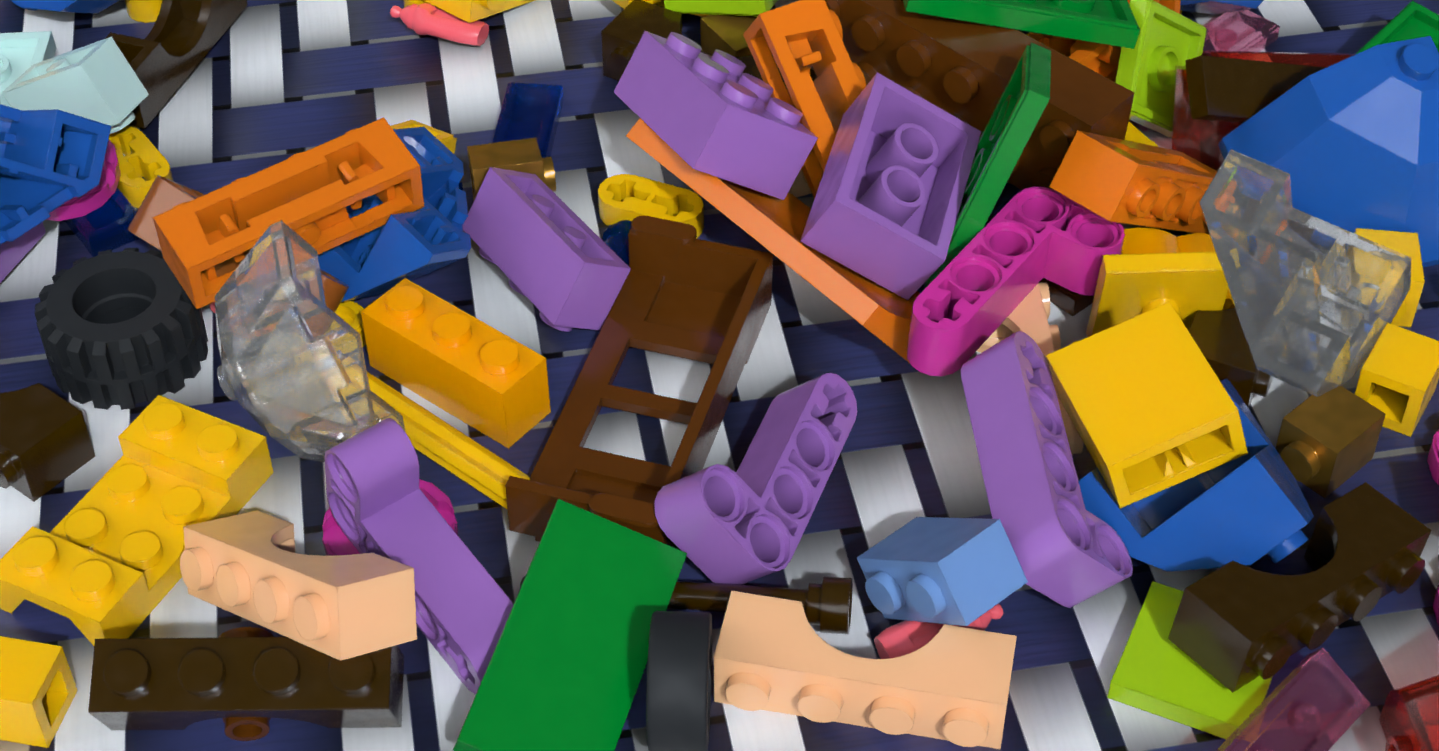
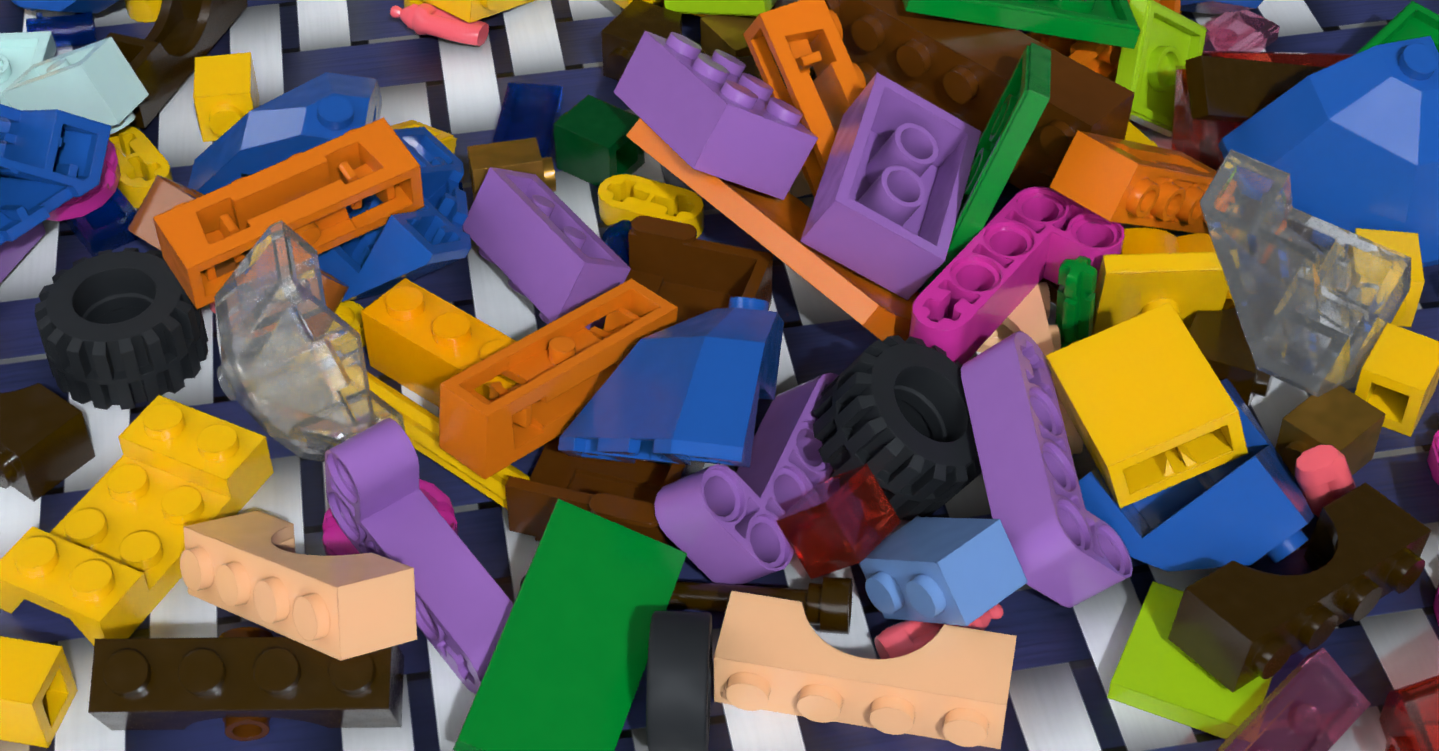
(66, 29): none -> clear blue pin
(223, 92): none -> yellow brick
(288, 126): none -> blue brick
(555, 375): none -> orange brick
(594, 141): none -> dark green brick
(686, 392): none -> blue brick
(839, 522): none -> clear red brick
(905, 419): none -> black tyre
(1075, 299): none -> green axle
(1323, 476): none -> coral piece

